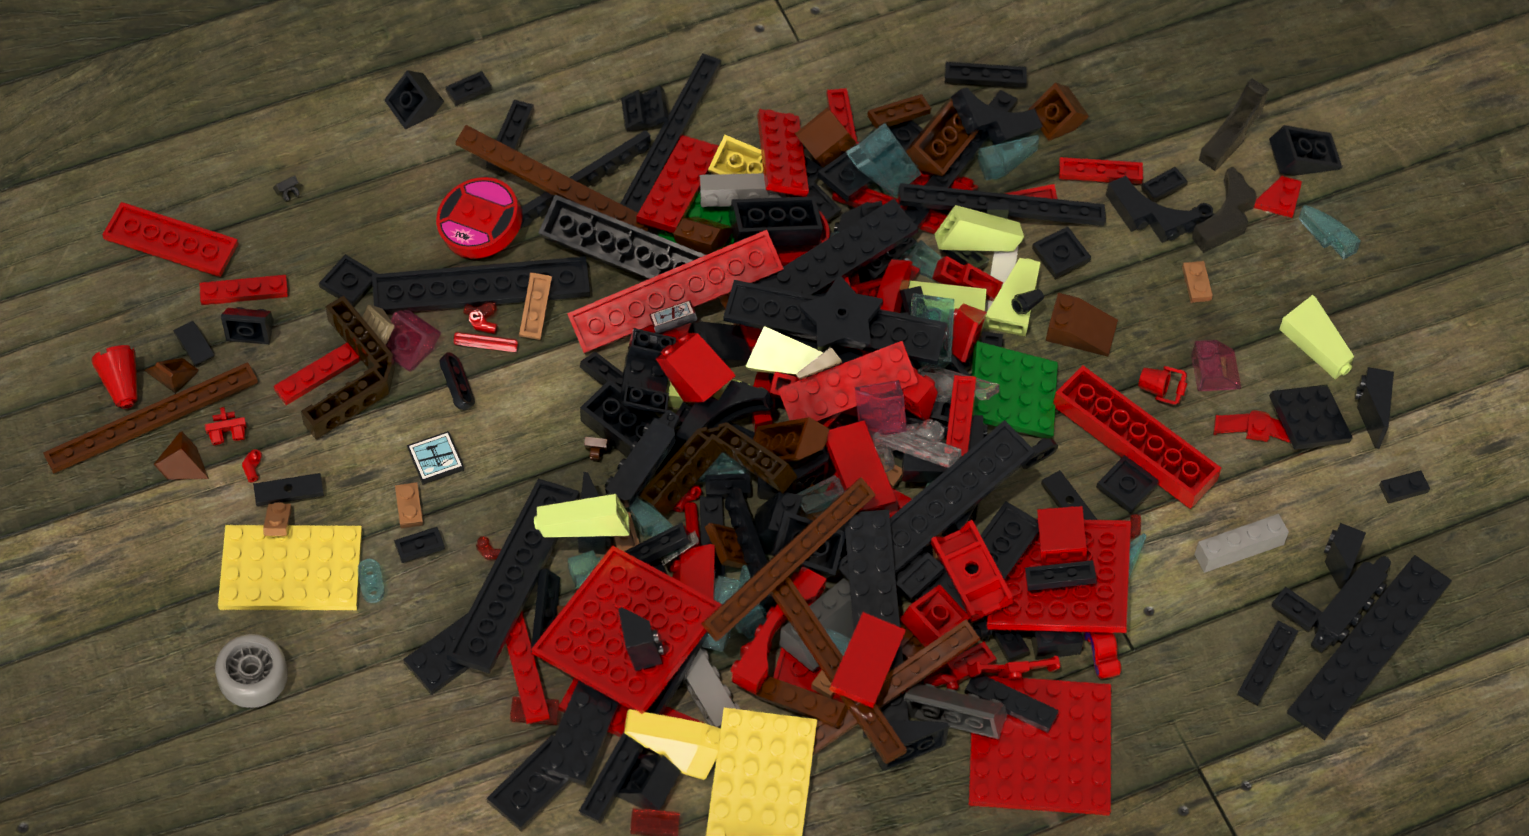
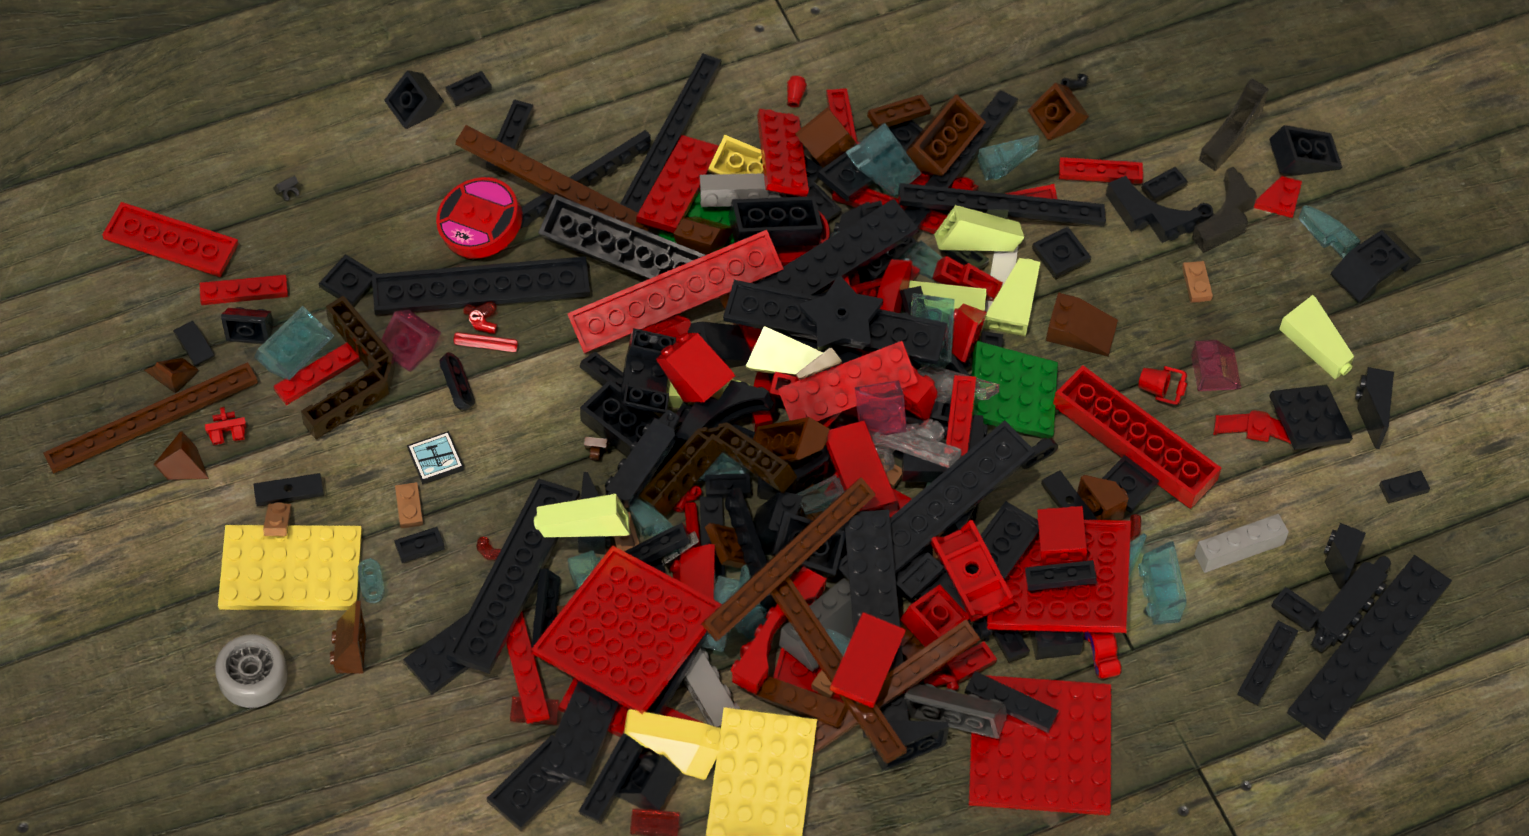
(118, 374): red cone -> none
(250, 464): red arm -> none
(293, 344): none -> clear light blue slope
(349, 641): none -> reddish brown slope
(379, 322): dark tan slope -> none
(535, 306): medium nougat plate -> none
(640, 640): black slope -> none
(644, 109): black slope -> none
(673, 317): tile -> none
(795, 90): none -> red cone
(985, 74): black plate -> none
(1000, 124): black arch -> none
(1014, 670): red plate -> none
(1024, 302): black cone -> none
(1081, 81): none -> black arm
(1103, 497): none -> reddish brown slope
(1163, 584): none -> clear light blue slope
(1372, 263): none -> black slope

